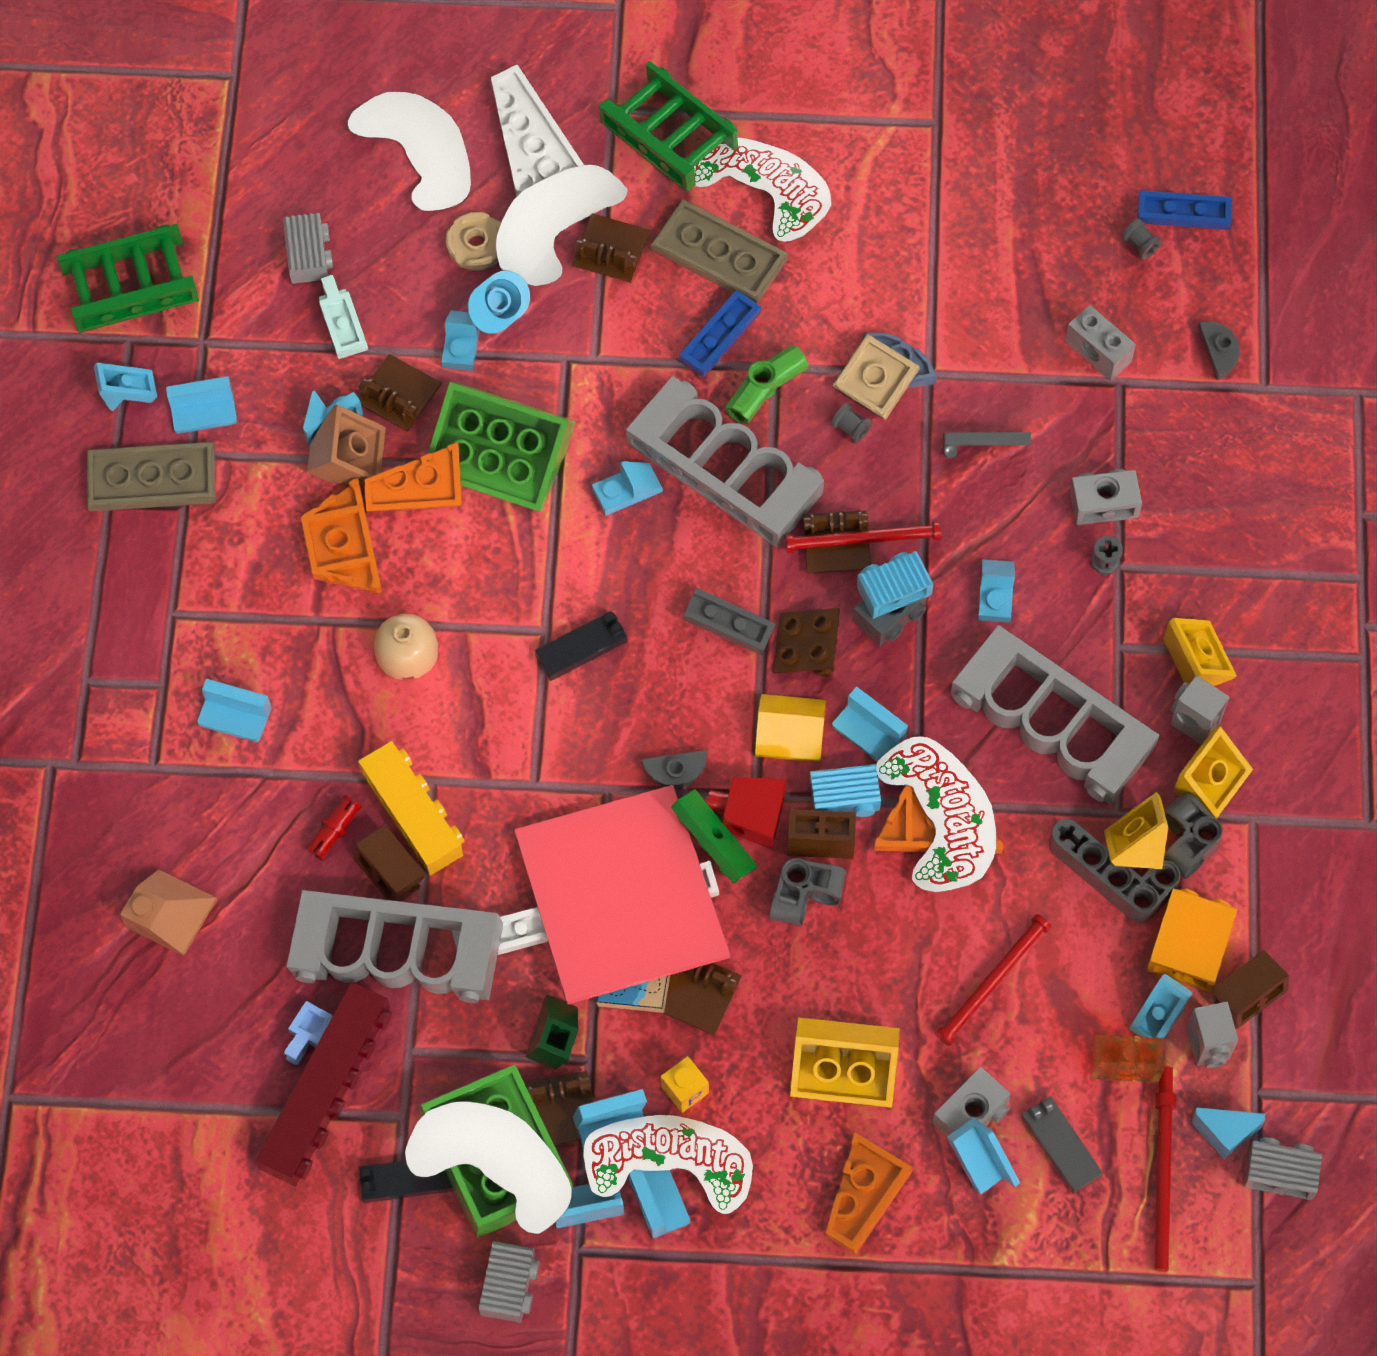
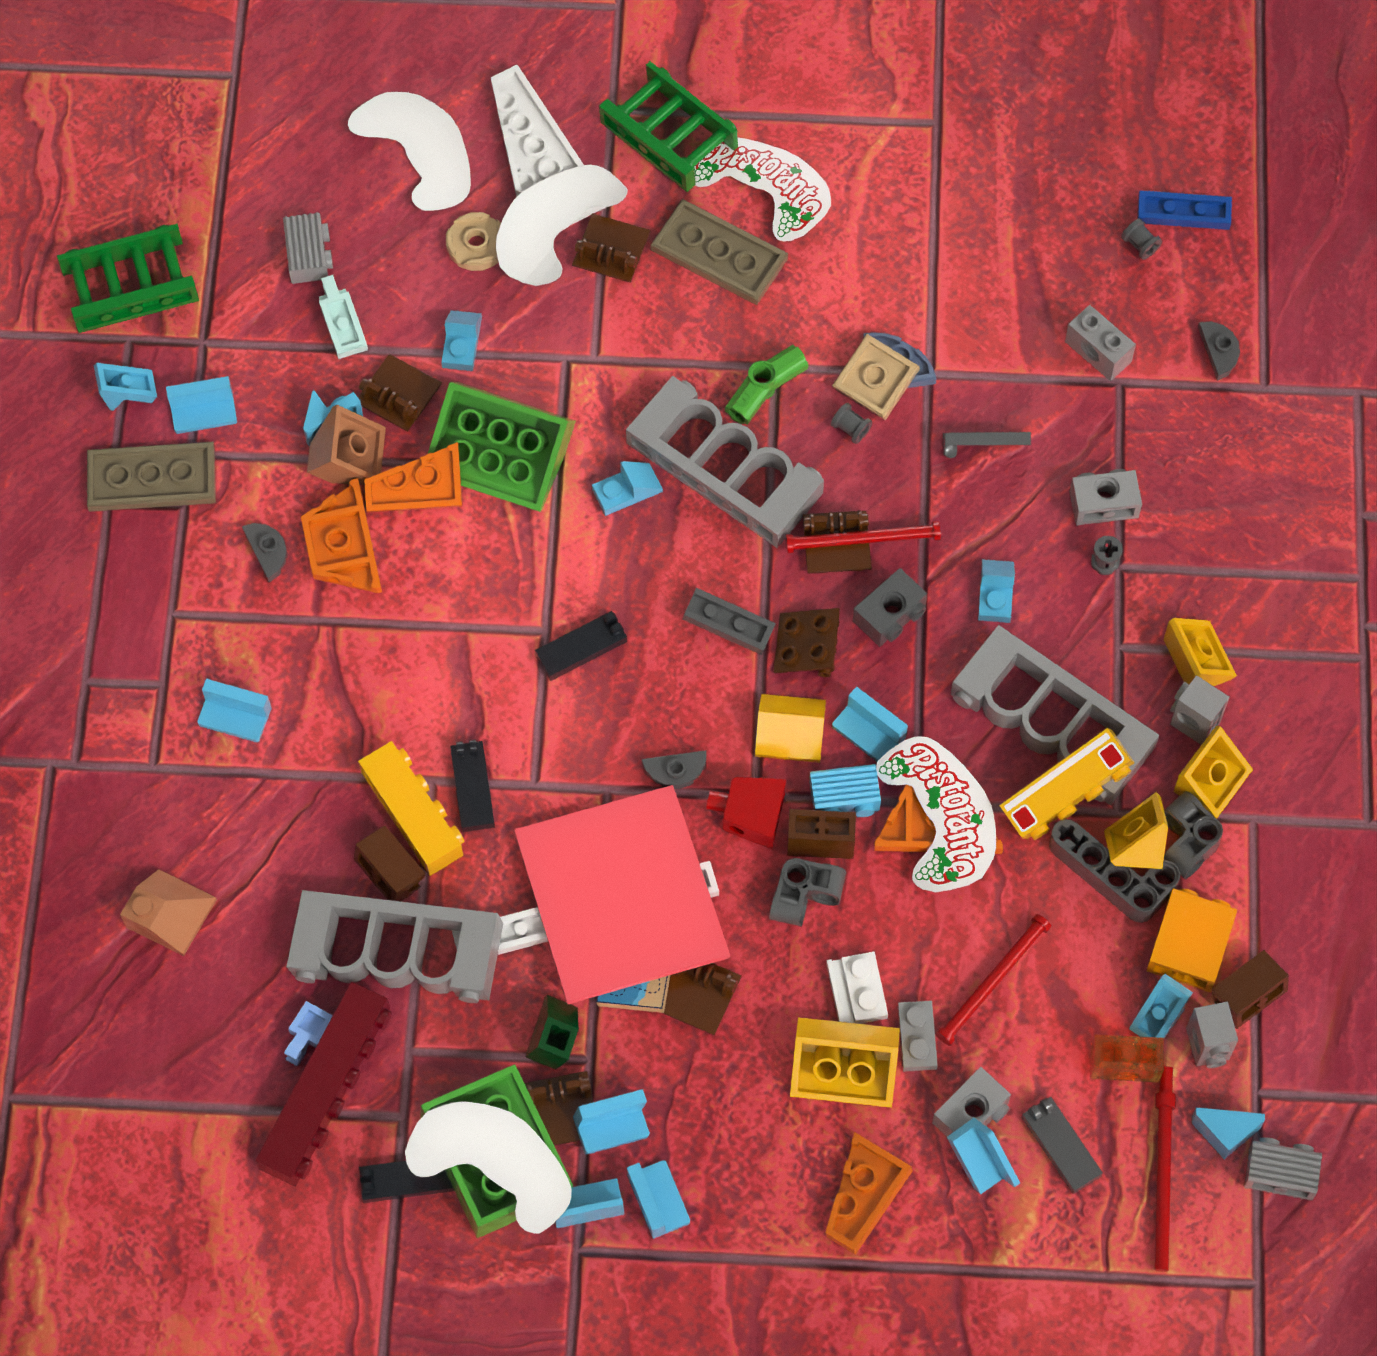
(268, 548): none -> dark grey plate
(333, 827): red pin -> none
(405, 646): tan cylinder -> none
(472, 786): none -> black hinge
(498, 302): medium azure piece -> none
(507, 1282): light grey brick -> none
(667, 1144): sticker -> none
(684, 1084): yellow brick -> none
(713, 836): green tile -> none
(719, 333): blue plate -> none
(857, 989): none -> white plate
(894, 584): medium azure brick -> none
(917, 1036): none -> light grey plate
(1067, 784): none -> yellow brick

